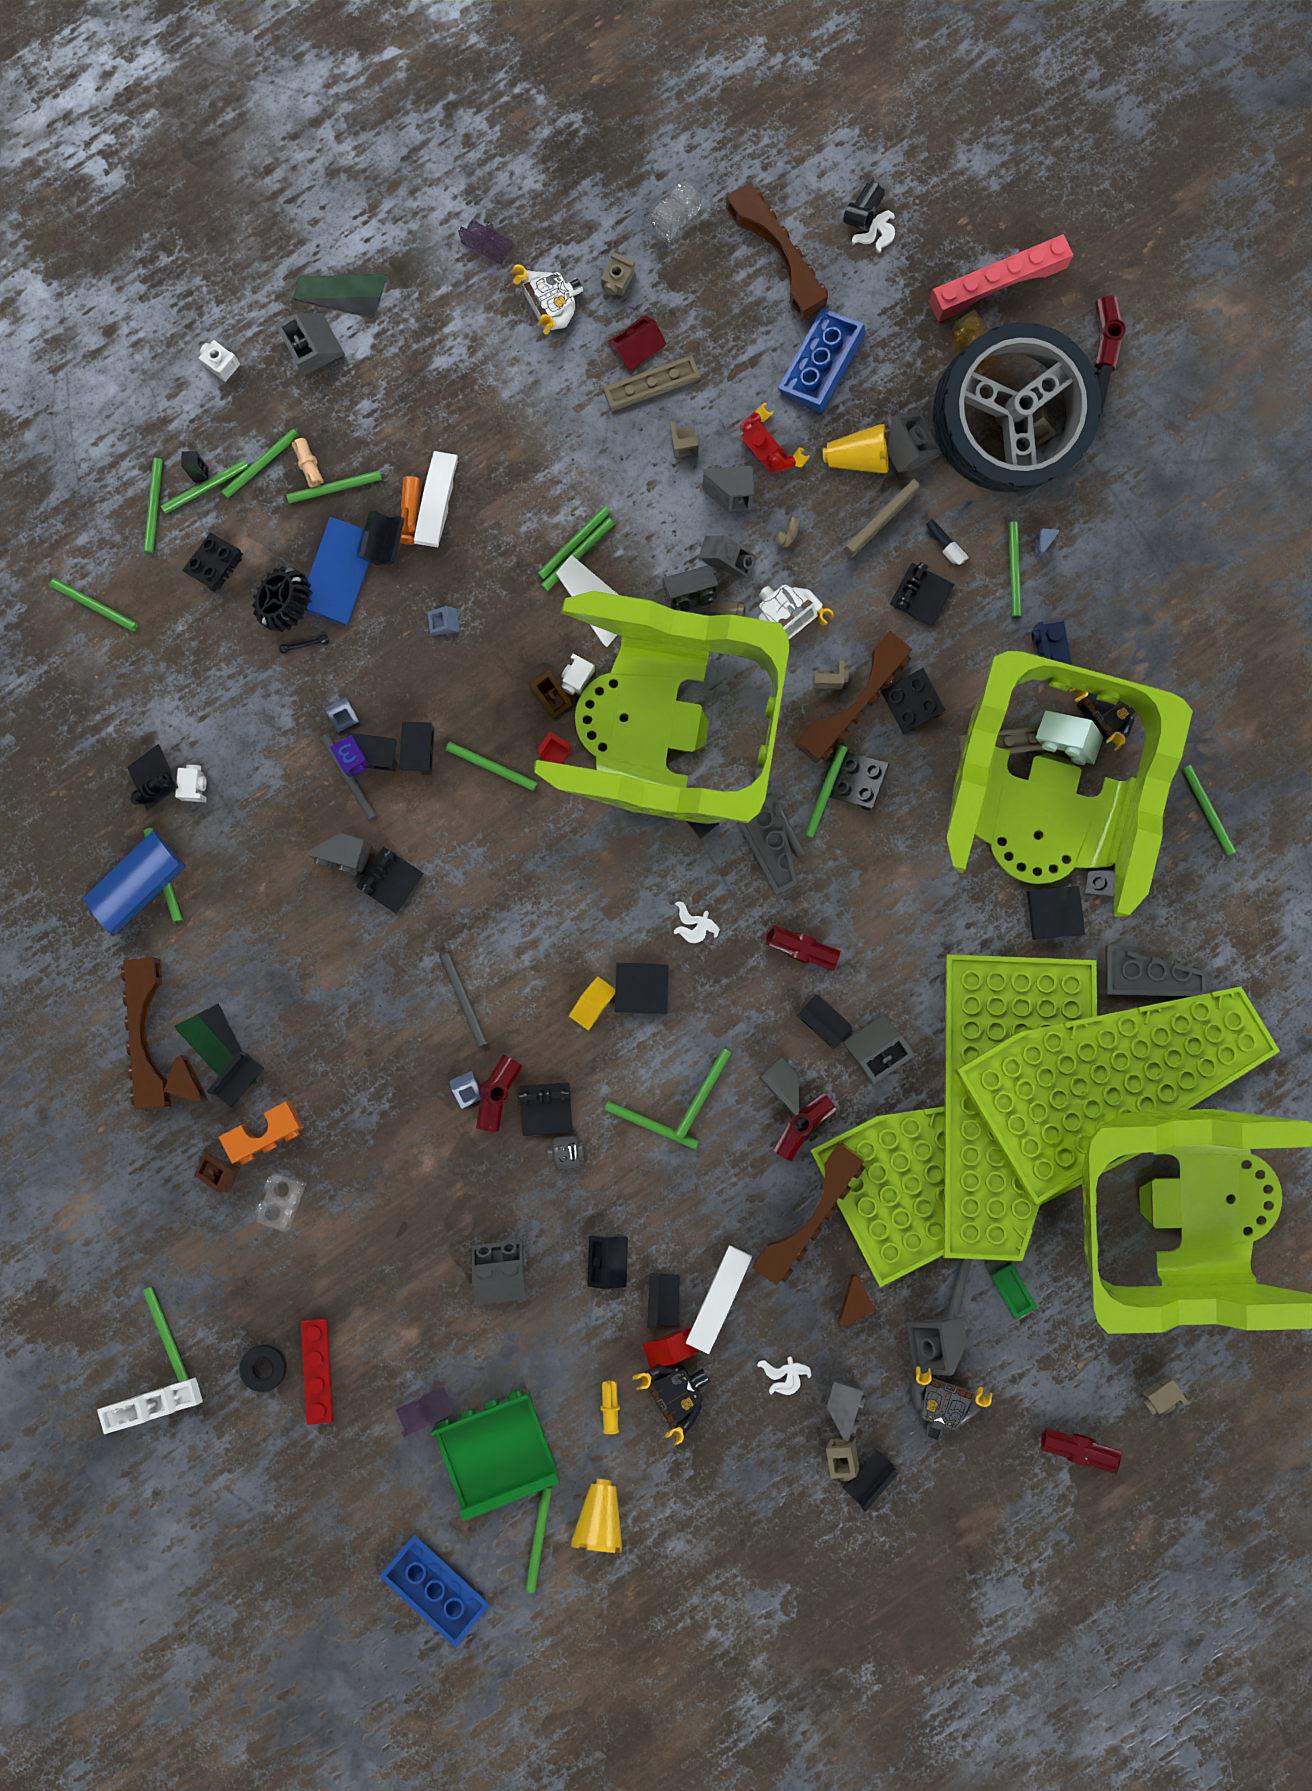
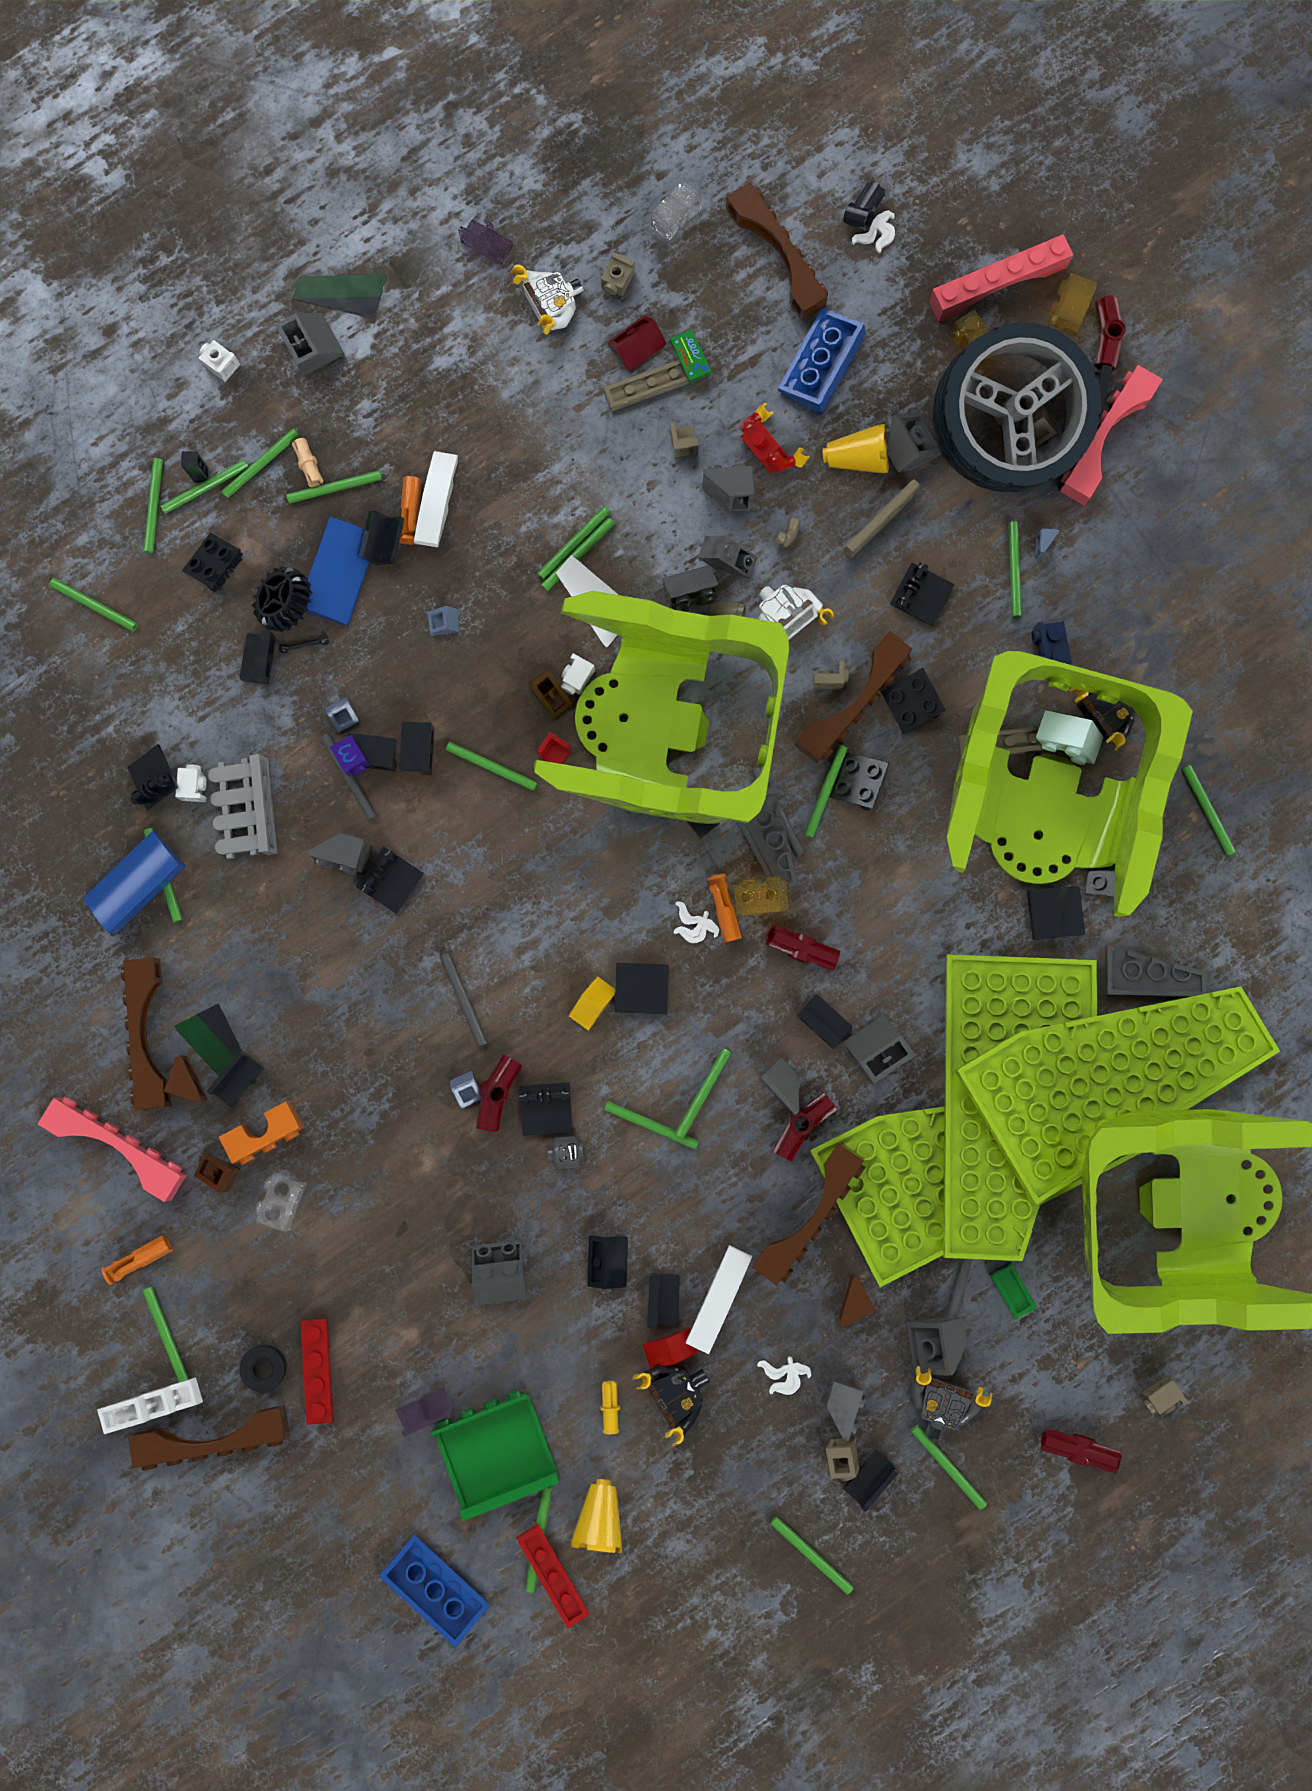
(137, 1259): none -> orange piece
(155, 1174): none -> coral arch
(159, 1446): none -> reddish brown arch
(258, 657): none -> black panel
(259, 819): none -> light grey fence
(552, 1575): none -> red plate
(690, 356): none -> green tile
(724, 908): none -> orange piece
(762, 897): none -> clear yellow brick
(810, 1554): none -> bright green piece
(951, 1470): none -> bright green bar
(952, 550): piece -> none
(1073, 303): none -> clear yellow brick
(1087, 473): none -> coral arch

